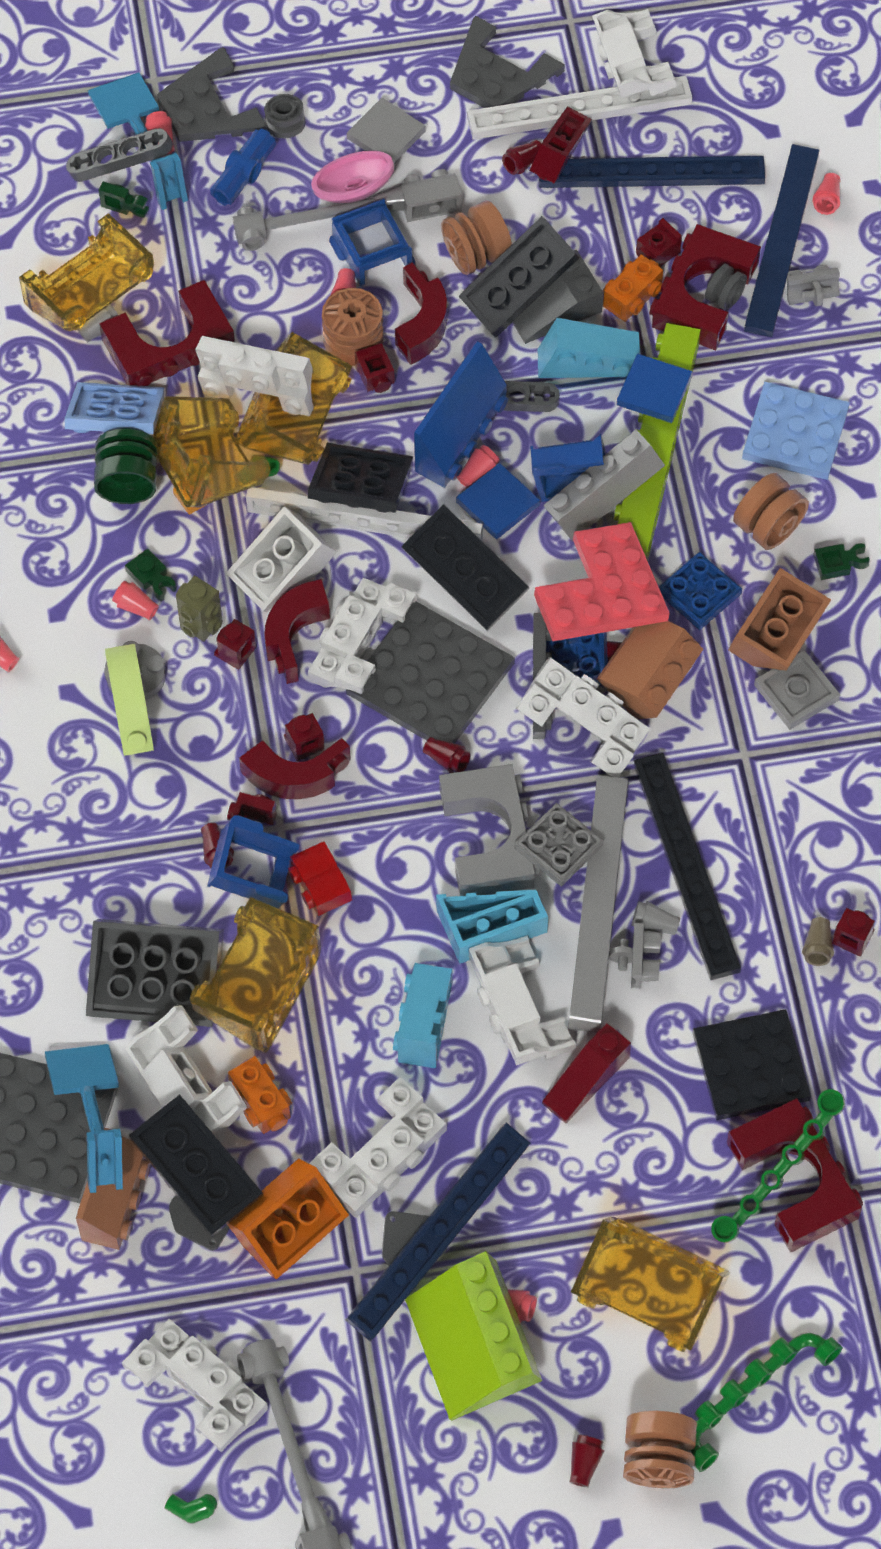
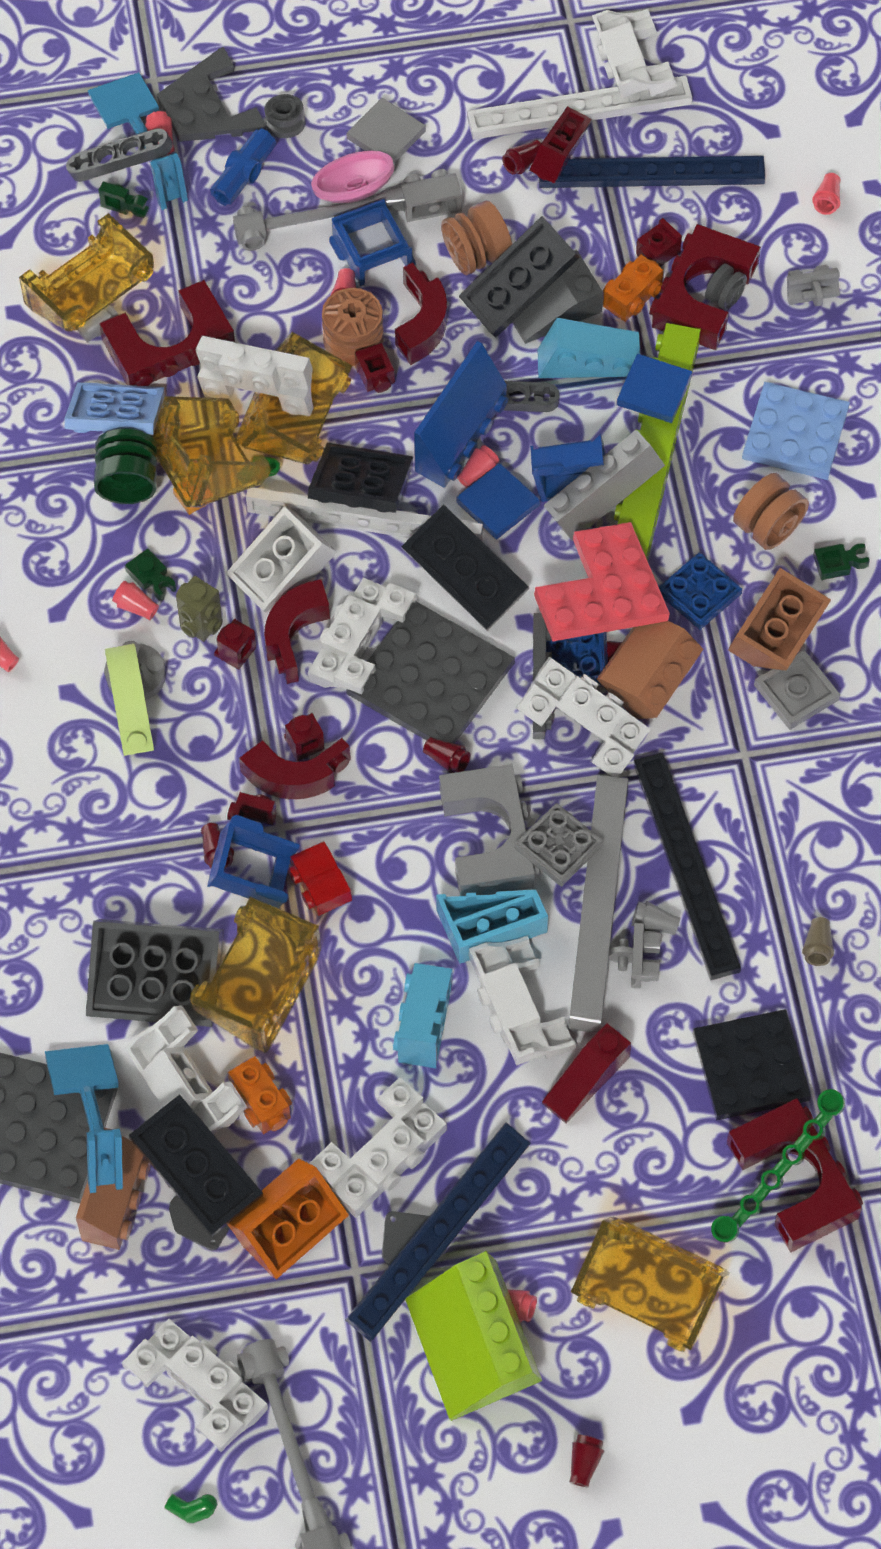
(491, 79): dark grey wing -> none
(659, 1449): nougat wheel -> none
(758, 1375): green bar -> none
(781, 241): dark blue tile -> none
(856, 926): dark red brick -> none

